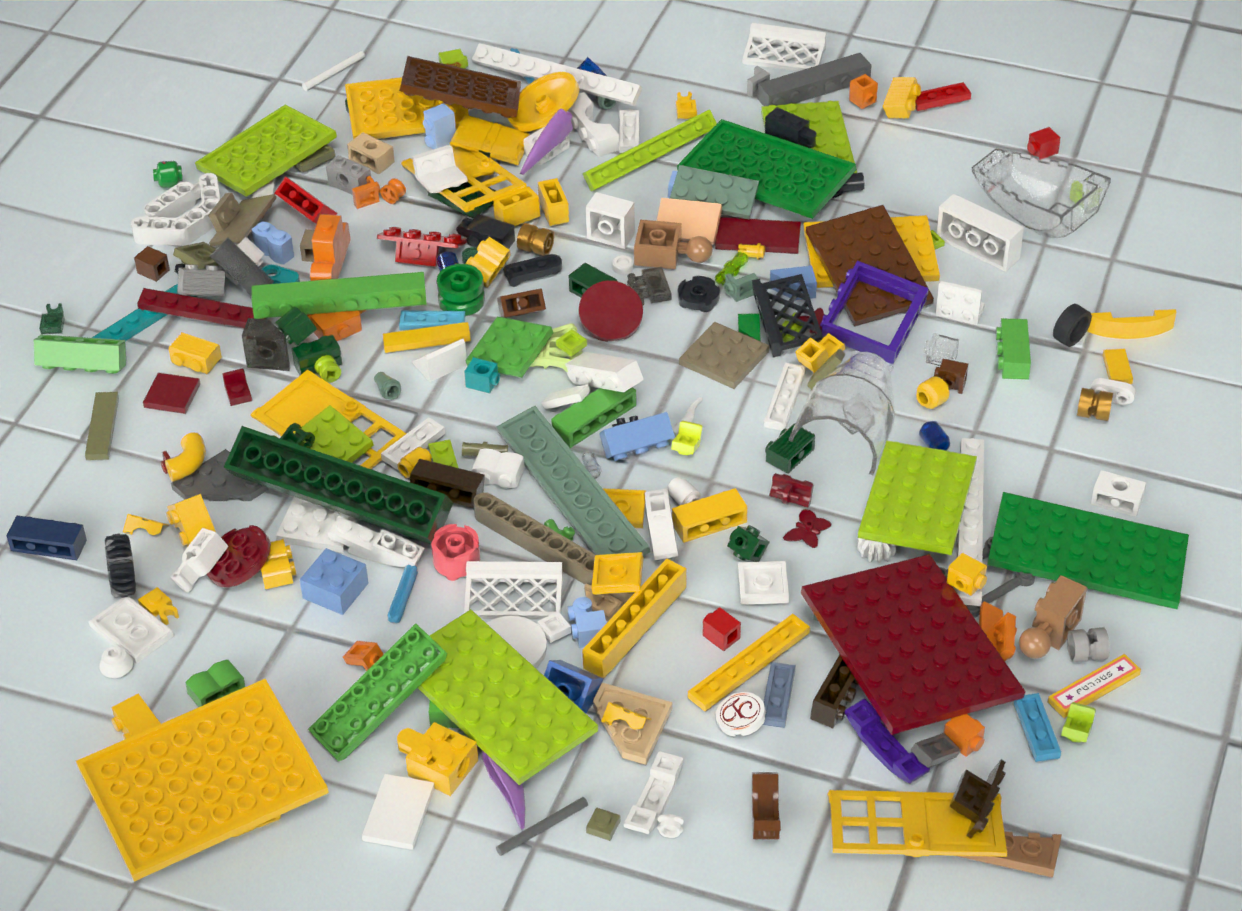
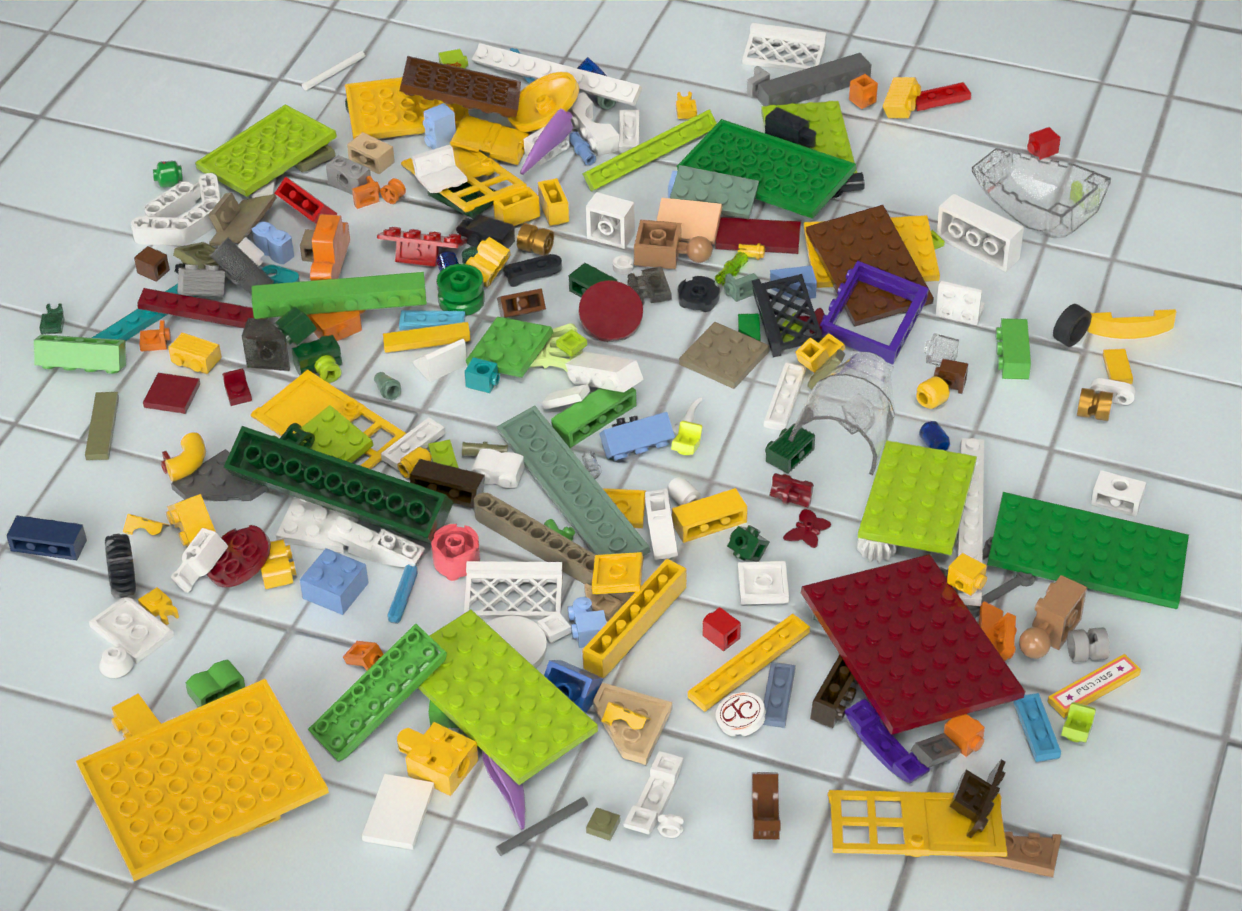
(155, 339): none -> orange bracket
(582, 148): none -> medium blue pin

